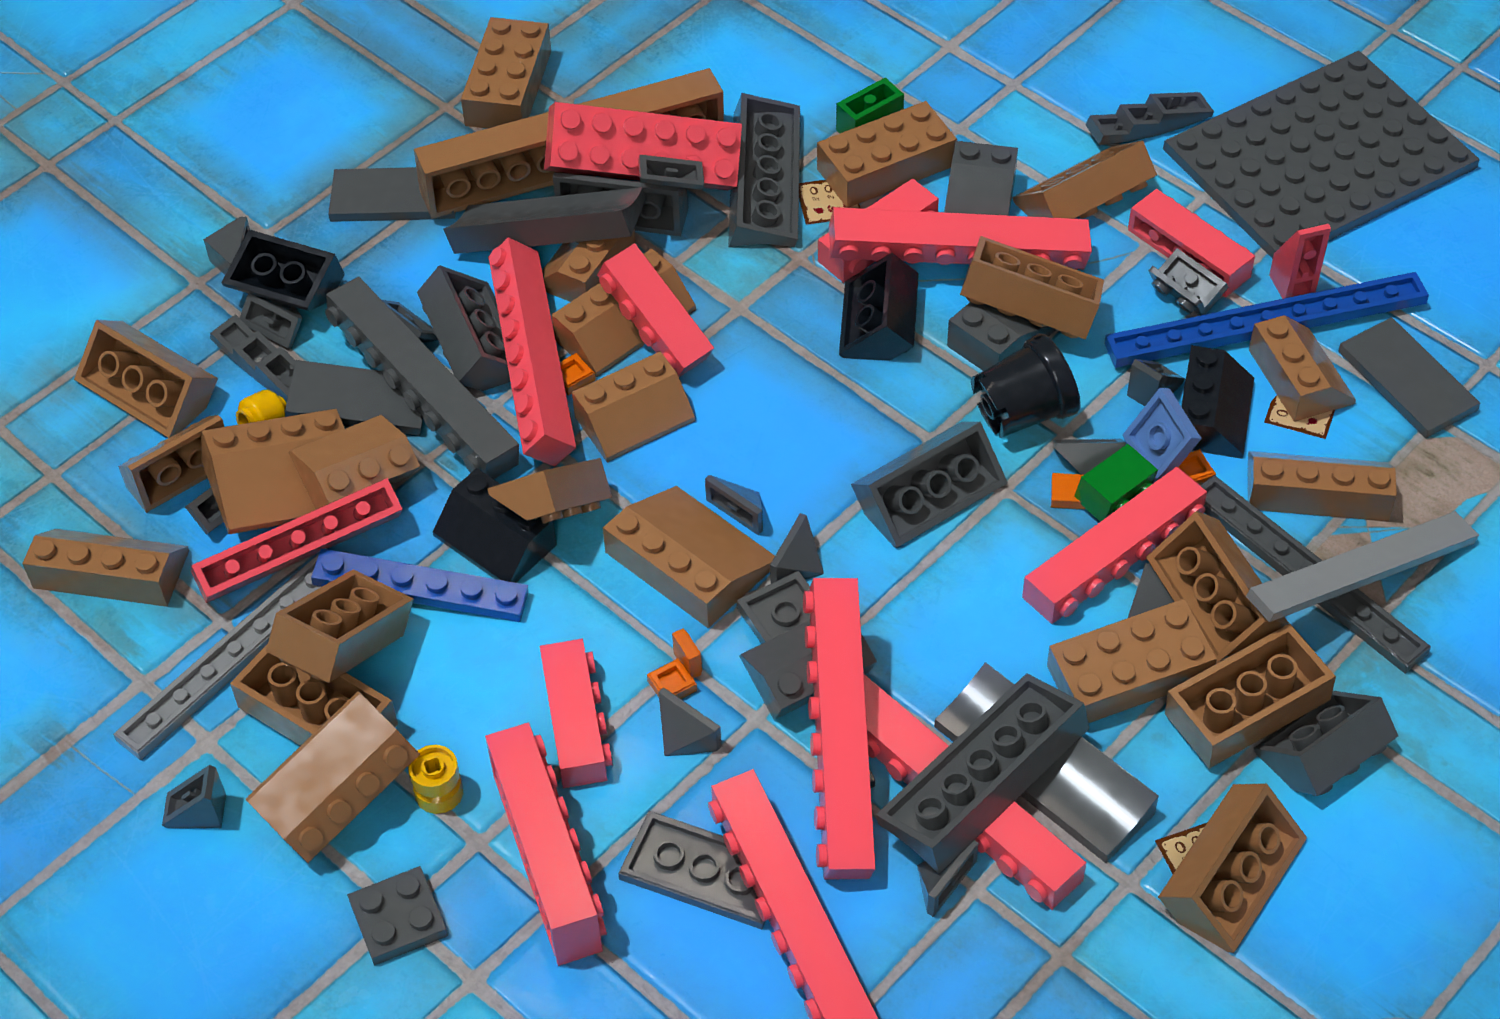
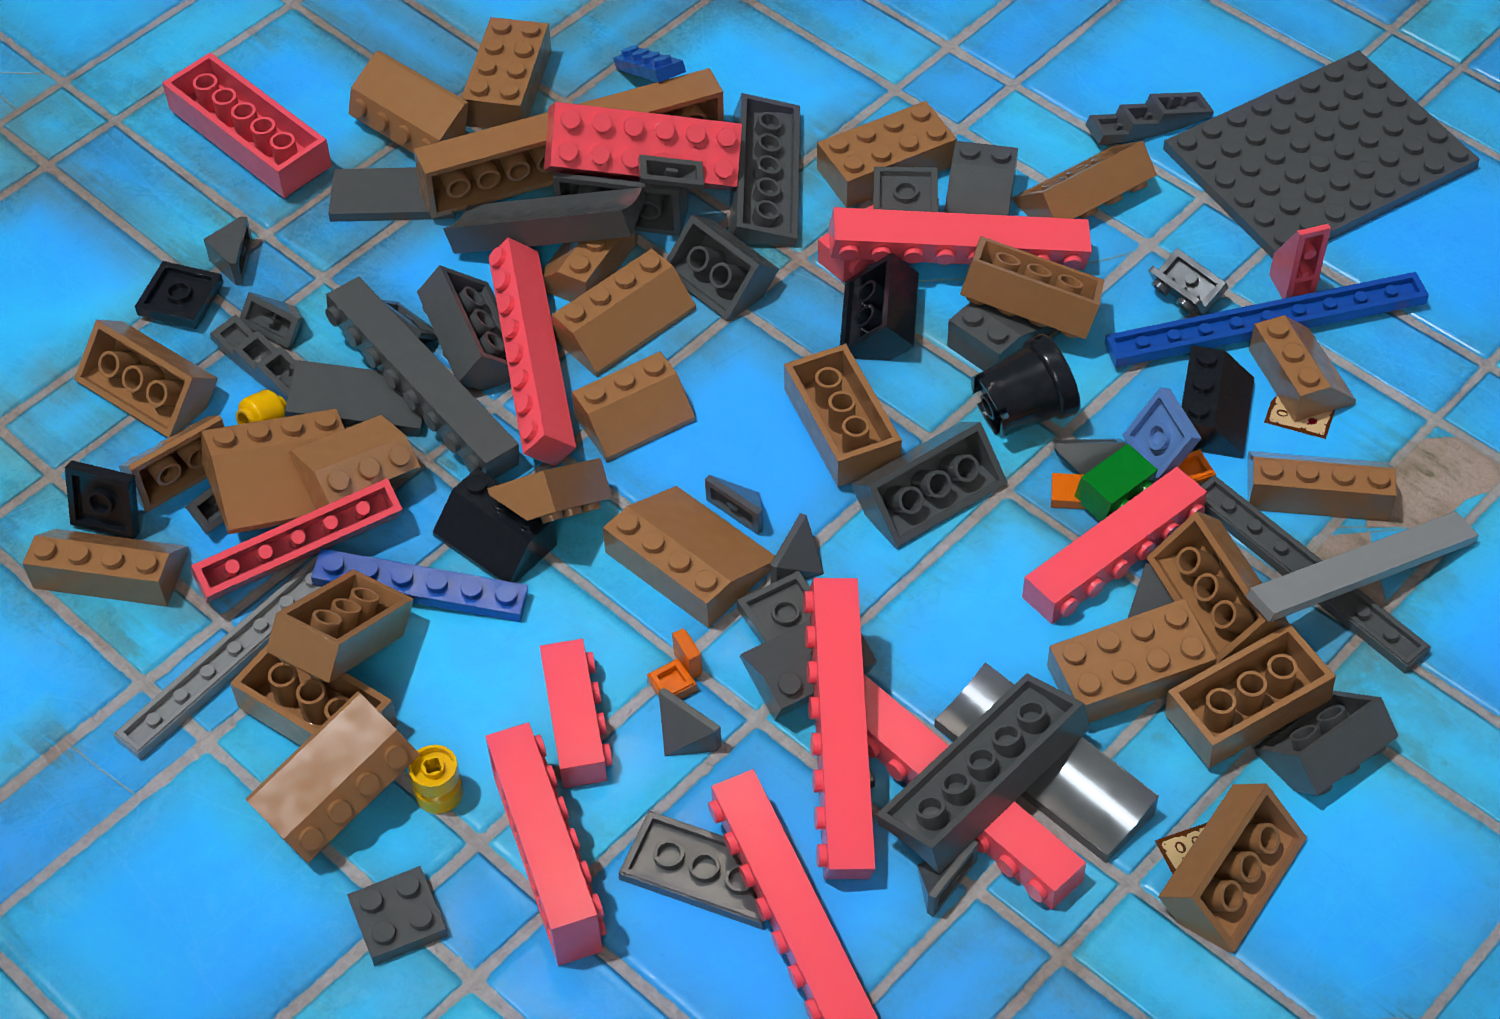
(102, 499): none -> black plate
(179, 294): none -> black plate
(196, 802): dark grey slope -> none
(247, 124): none -> coral brick
(283, 271): black slope -> none
(405, 104): none -> medium nougat slope
(576, 373): orange tile -> none
(648, 64): none -> blue plate
(654, 309): coral brick -> none
(720, 267): none -> dark grey slope
(818, 201): tan sticker -> none
(841, 414): none -> medium nougat brick
(868, 105): green brick -> none
(906, 188): none -> dark grey plate
(1148, 377): dark grey slope -> none
(1171, 226): coral brick -> none
(1409, 377): dark grey tile -> none

